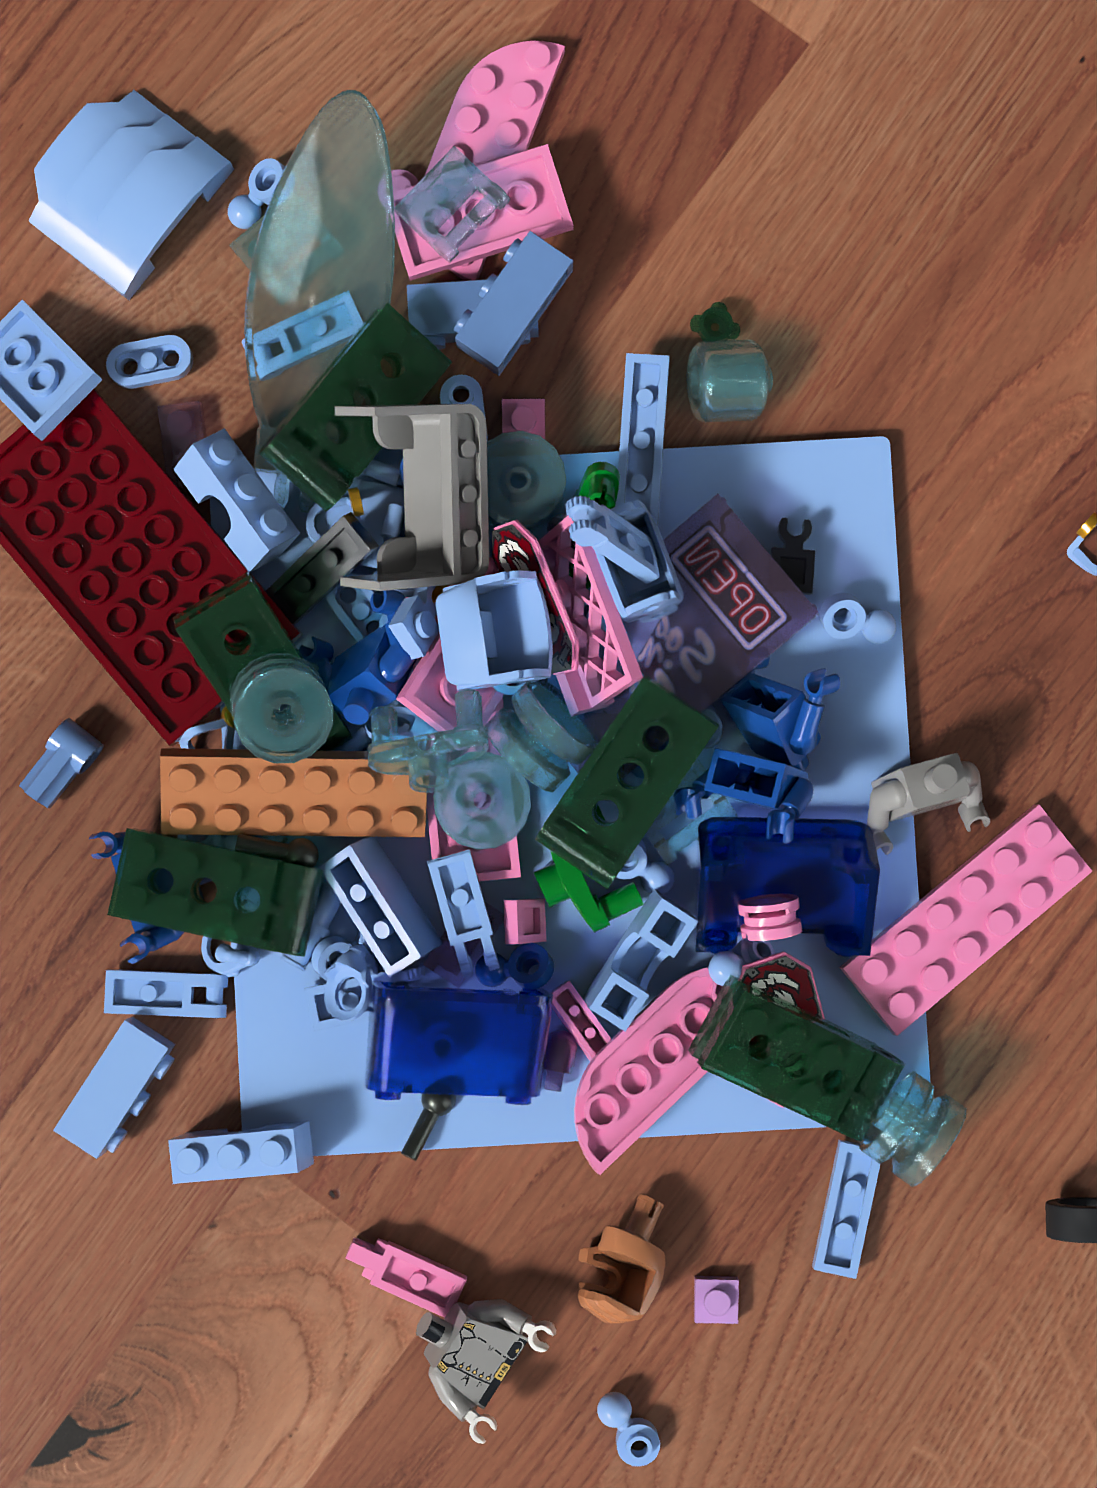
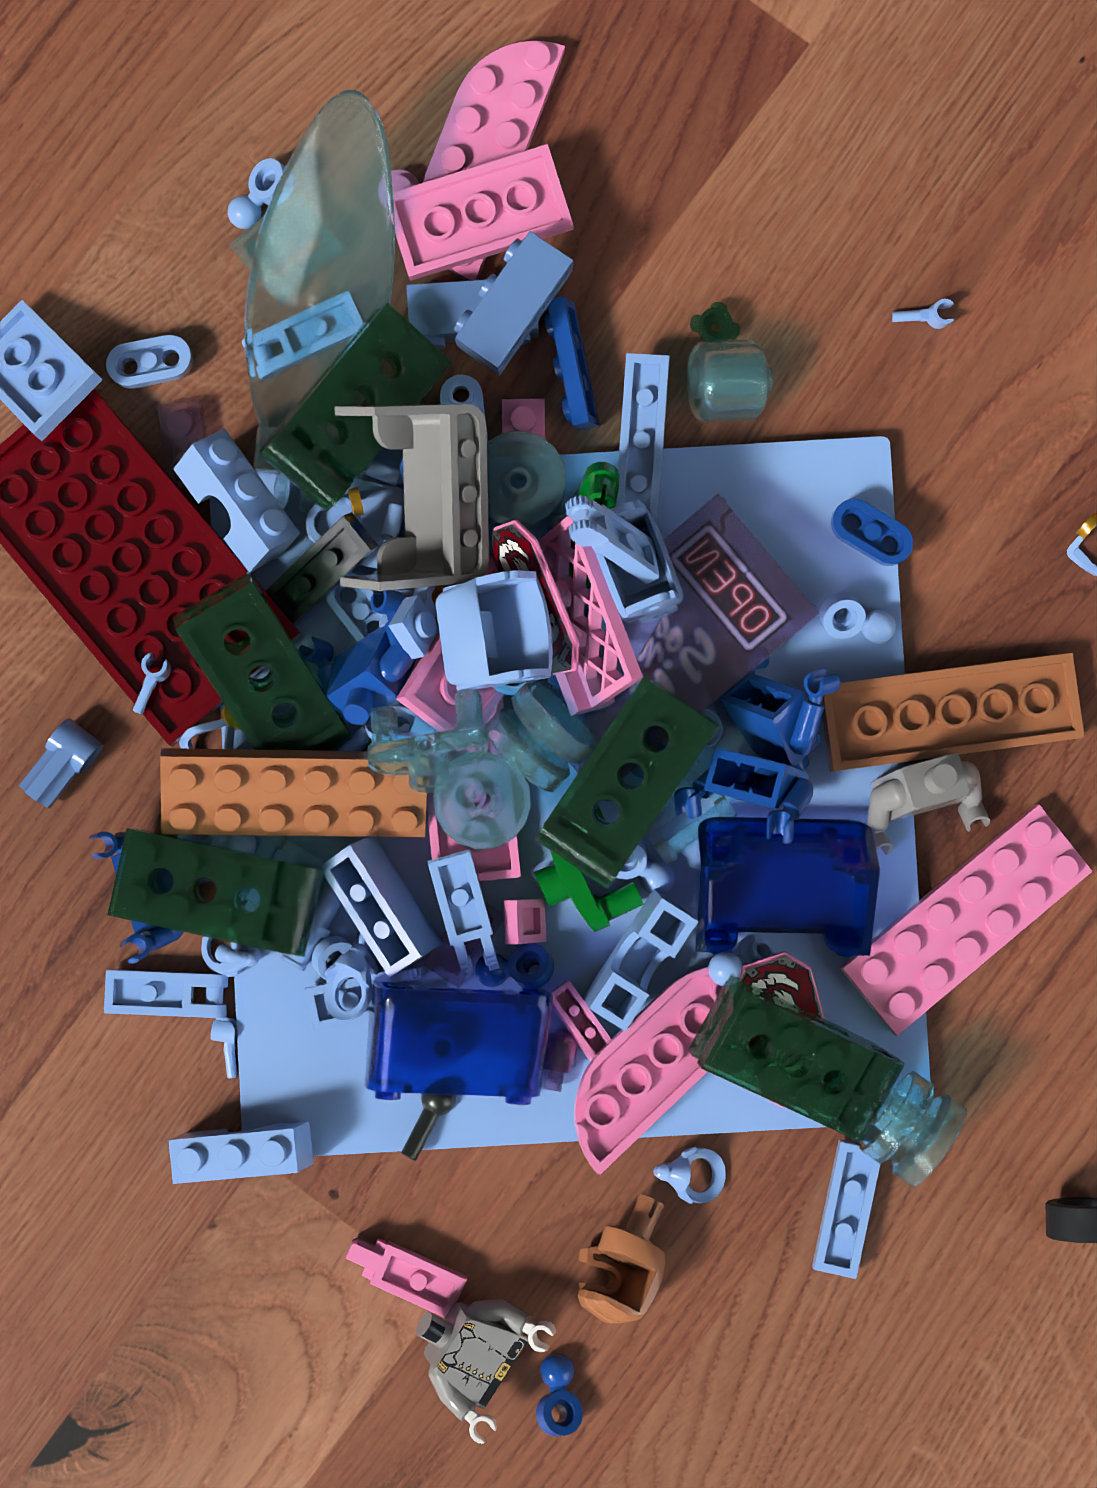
(116, 1088): light blue brick -> none
(121, 186): light blue slope -> none
(150, 681): none -> light blue hand
(226, 1031): none -> light blue hand
(288, 733): clear light blue wheel -> none
(298, 851): pearl dark grey bar -> none
(442, 194): clear light blue plate -> none
(557, 1373): none -> blue plate
(571, 364): none -> blue plate
(615, 1412): light blue plate -> none
(679, 1174): none -> light blue piece
(716, 1299): lavender plate -> none
(769, 917): bright pink wheel -> none
(793, 558): black plate -> none
(871, 531): none -> blue plate
(922, 315): none -> light blue hand
(952, 712): none -> nougat plate

